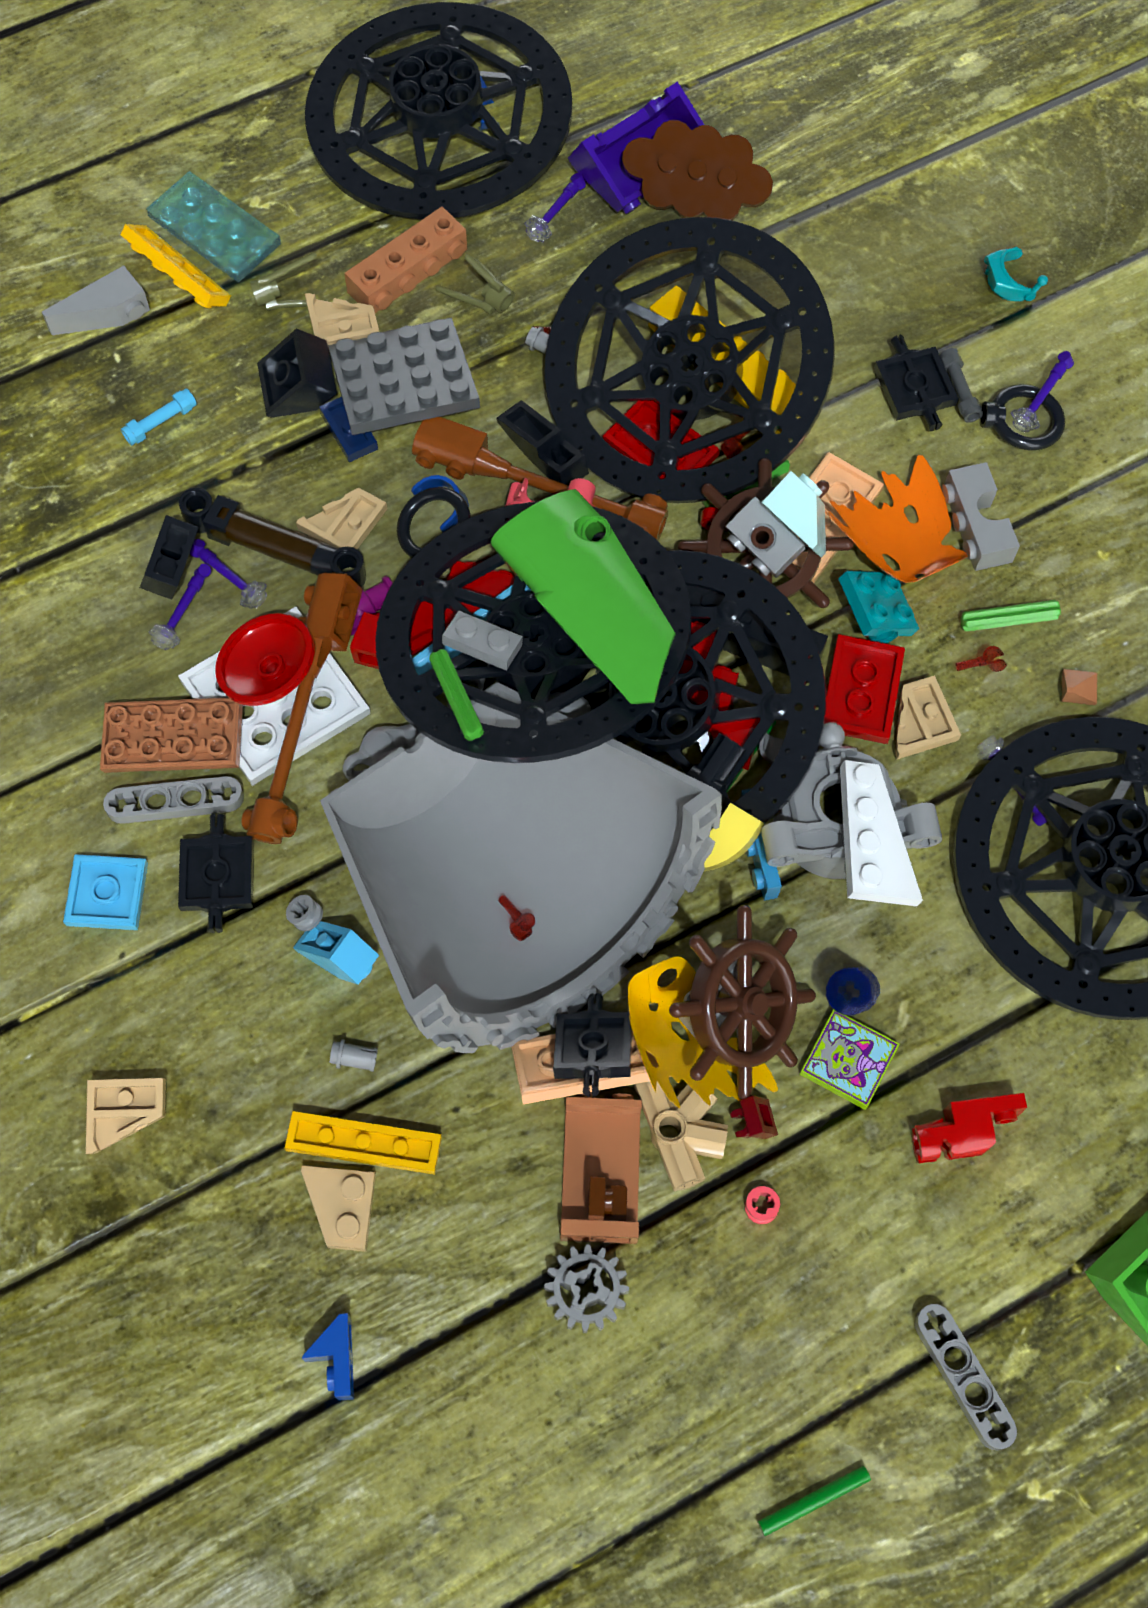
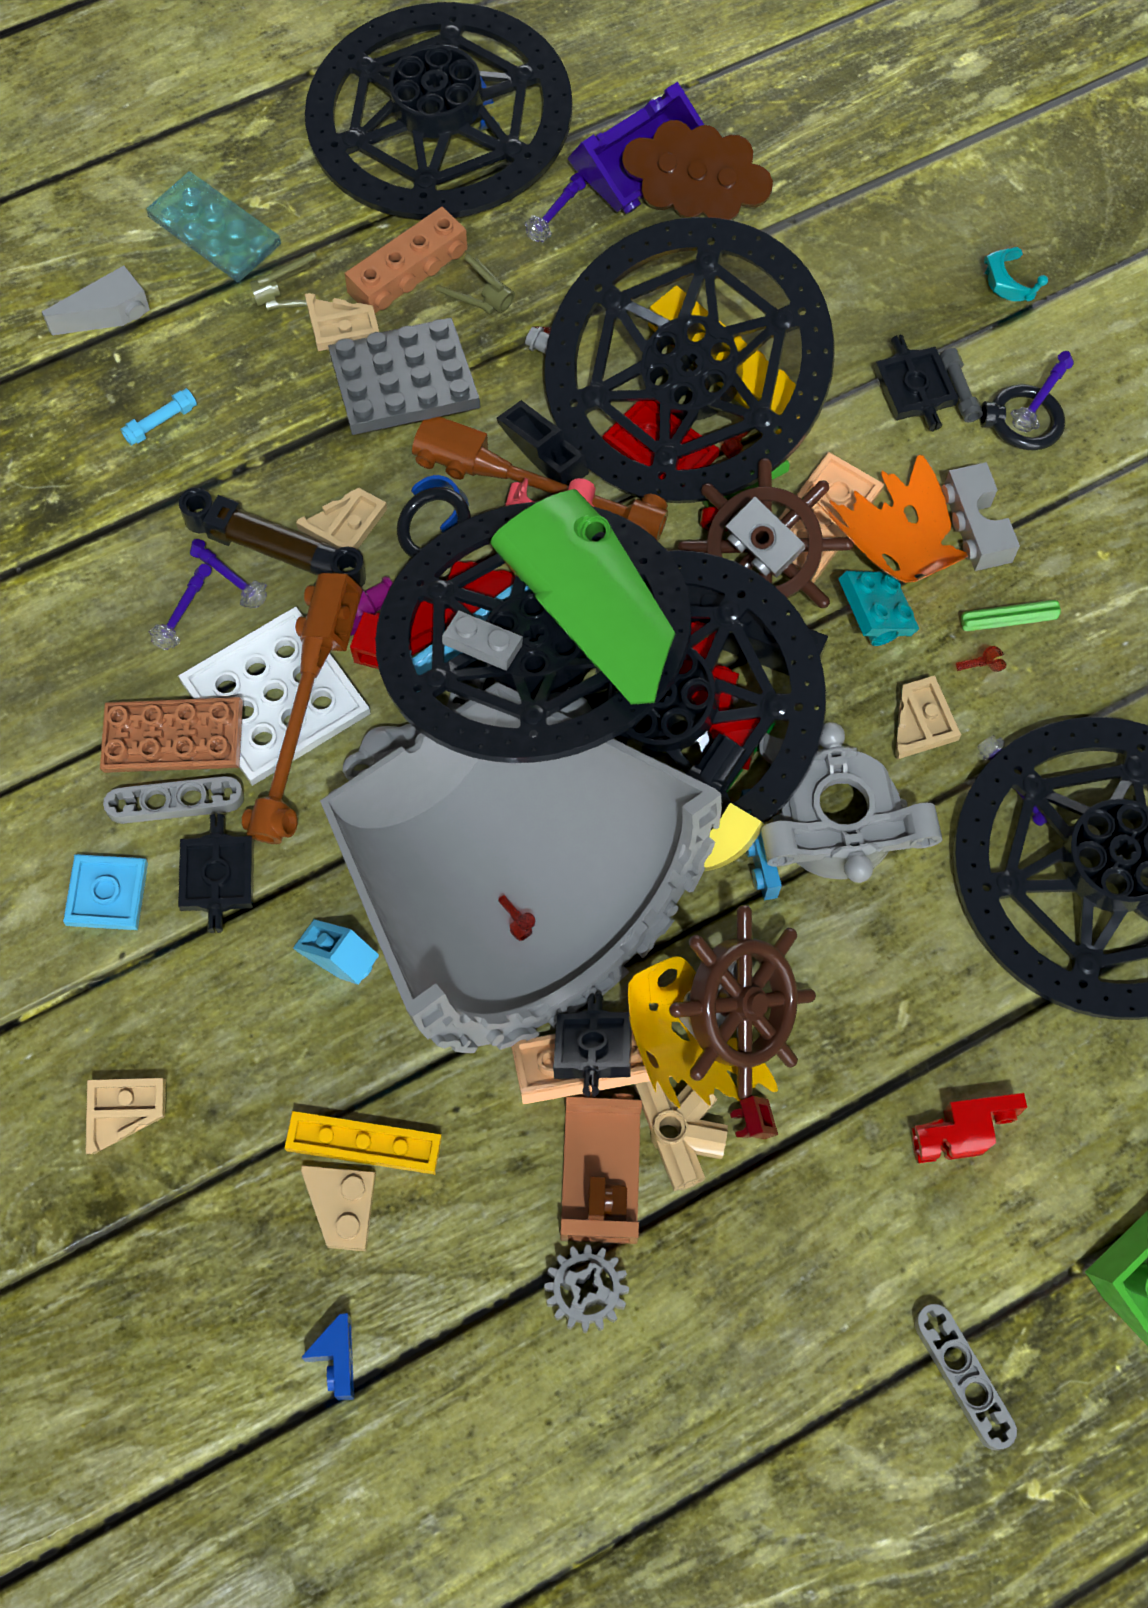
(169, 557): black brick -> none
(170, 261): yellow plate -> none
(265, 659): red dish -> none
(296, 375): black slope -> none
(312, 915): light grey bush -> none
(351, 445): dark blue plate -> none
(353, 1055): light grey pin -> none
(456, 695): bright green axle -> none
(771, 1213): coral bush -> none
(800, 509): light aqua slope -> none
(814, 1500): green bar -> none
(842, 1000): clear blue piece -> none
(849, 1059): tile -> none
(864, 687): red plate -> none
(873, 843): white wing -> none
(1079, 687): nougat slope -> none

